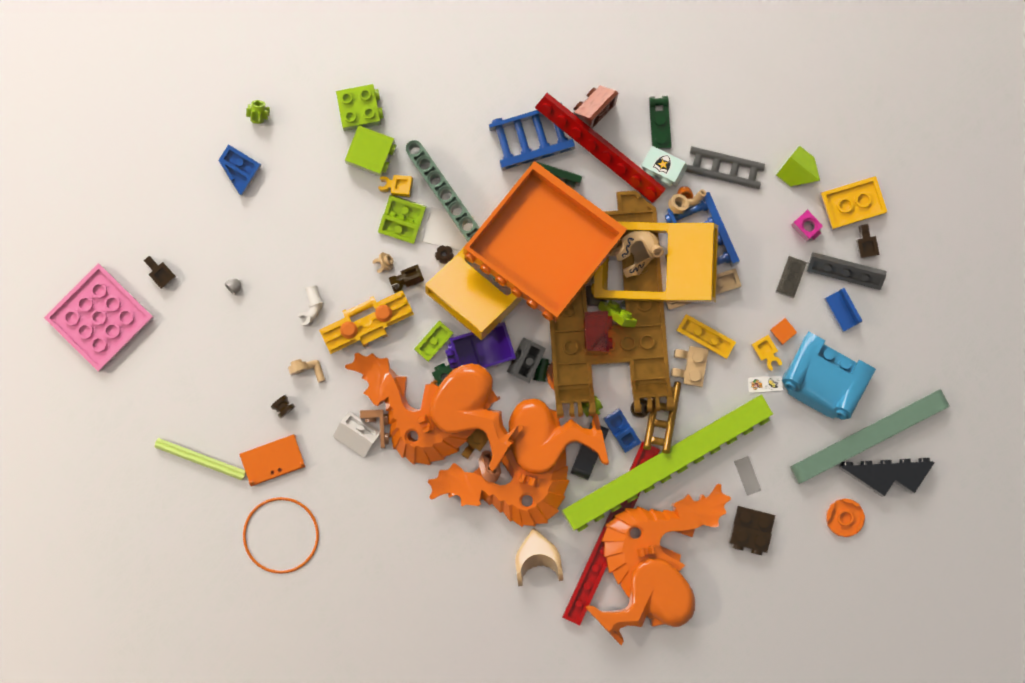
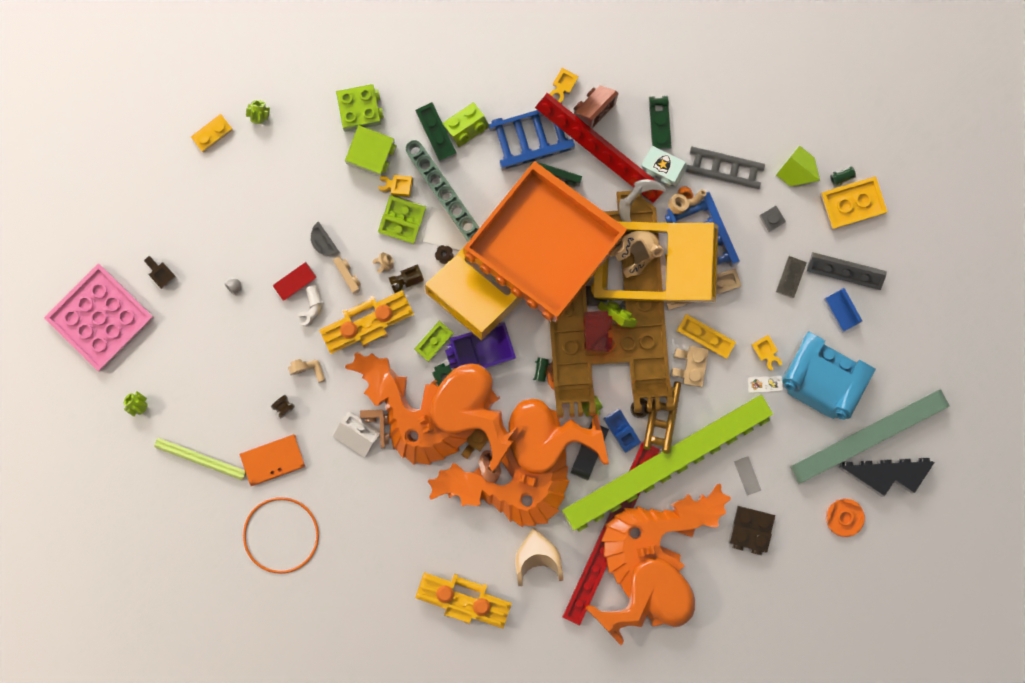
(135, 403): none -> lime gear
(211, 133): none -> yellow plate
(239, 168): blue wing -> none
(294, 281): none -> red slope
(322, 242): none -> dark grey plate
(352, 281): none -> tan plate
(435, 132): none -> dark green plate
(460, 606): none -> yellow piece
(466, 124): none -> lime bracket
(527, 360): dark grey brick -> none
(564, 82): none -> yellow plate
(640, 186): none -> light grey piece
(772, 218): none -> dark grey plate
(783, 331): orange tile -> none
(798, 225): dark pink brick -> none
(842, 176): none -> dark green pin
(867, 245): dark brown plate -> none

